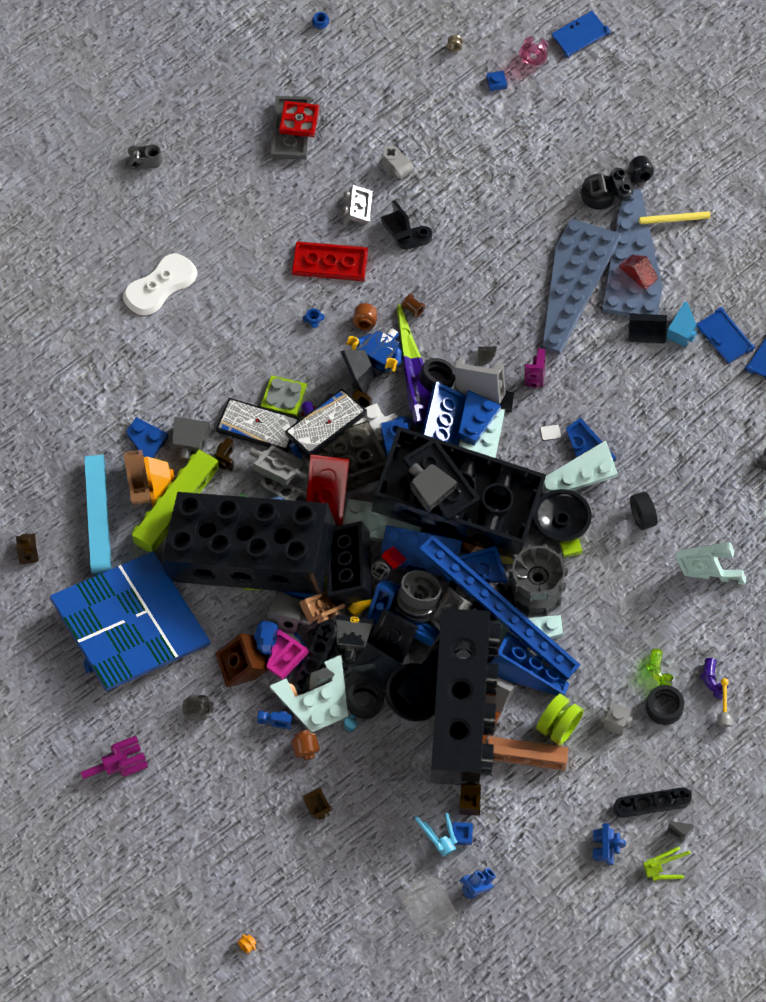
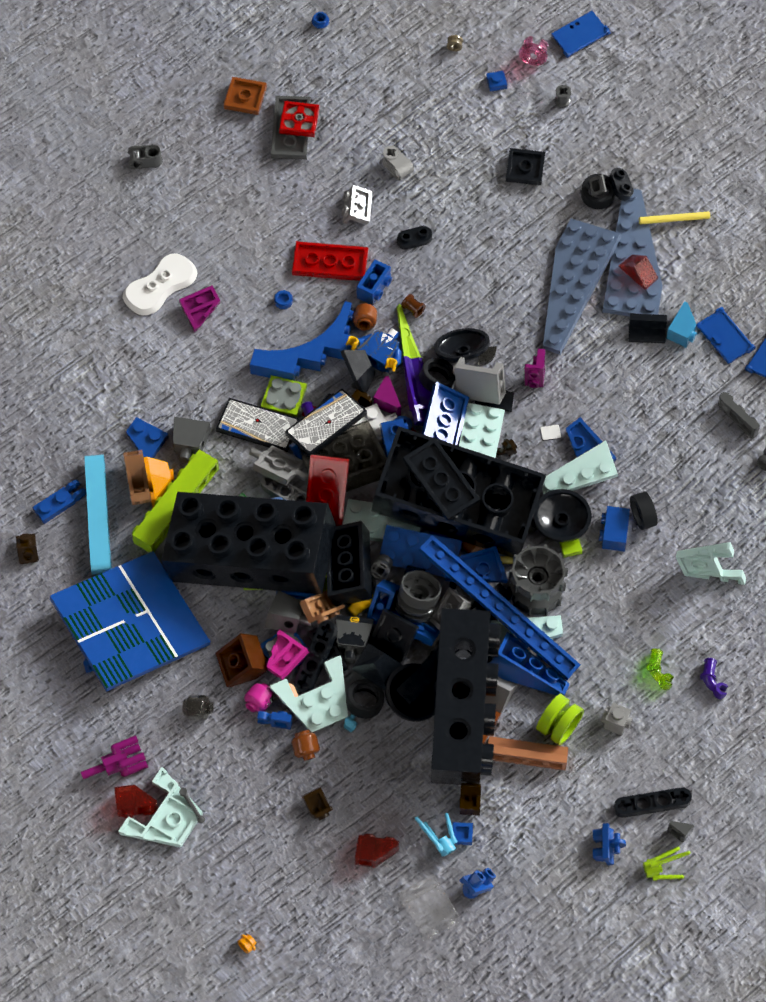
(59, 501): none -> blue hinge
(134, 801): none -> clear red slope
(171, 821): none -> light aqua wing
(183, 792): none -> dark grey hinge
(199, 306): none -> magenta wing
(223, 453): dark brown bracket -> none
(245, 95): none -> dark orange plate
(258, 697): none -> dark pink head
(266, 636): blue rock -> none
(283, 299): none -> blue tile
(310, 355): none -> blue arch
(313, 312): blue plate -> none
(320, 678): dark grey slope -> none
(374, 282): none -> blue brick
(374, 851): none -> clear red slope
(387, 398): none -> magenta slope
(393, 557): red tile -> none
(397, 222): black panel -> none
(431, 485): dark grey torso -> none
(464, 343): none -> black dish
(476, 417): blue wing -> none
(508, 447): none -> dark brown plate
(525, 166): none -> black plate
(563, 95): none -> dark grey bush
(615, 528): none -> blue brick
(641, 168): black head -> none
(668, 691): black tyre -> none
(724, 719): hinge -> none
(738, 415): none -> dark grey hinge

